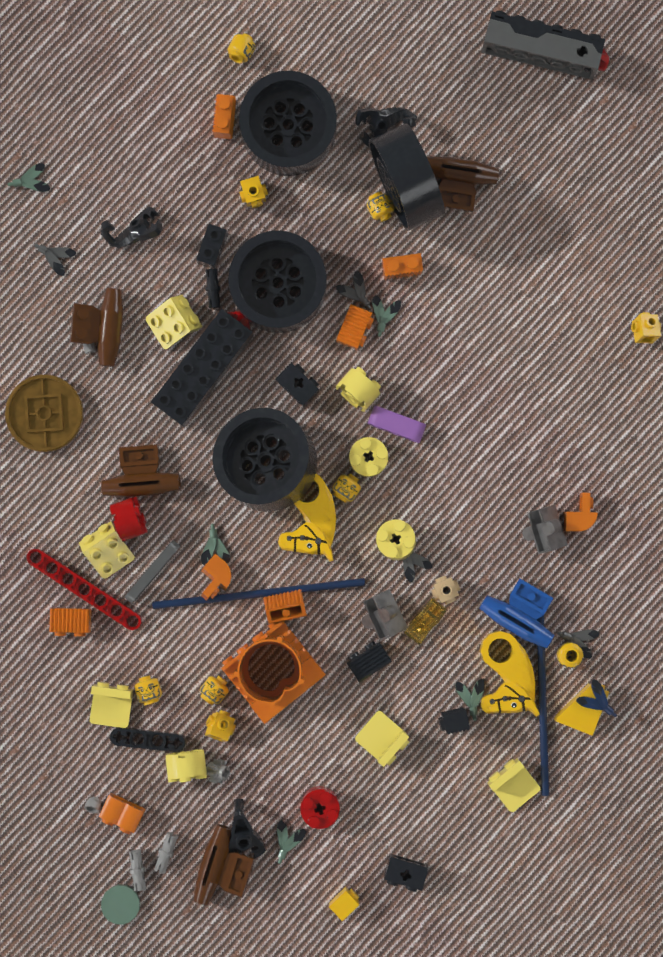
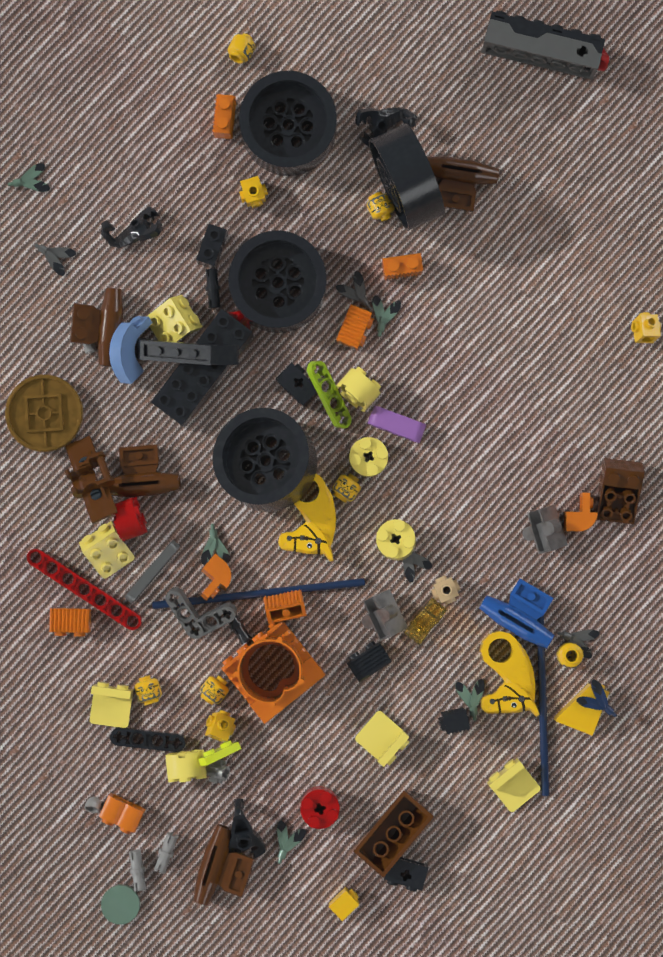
(85, 482): none -> reddish brown piece
(123, 349): none -> medium blue arch
(186, 352): none -> black slope
(199, 621): none -> dark grey beam
(214, 755): none -> neon yellow wing
(238, 628): none -> black pin
(326, 397): none -> lime beam
(394, 833): none -> reddish brown slope
(619, 490): none -> reddish brown slope

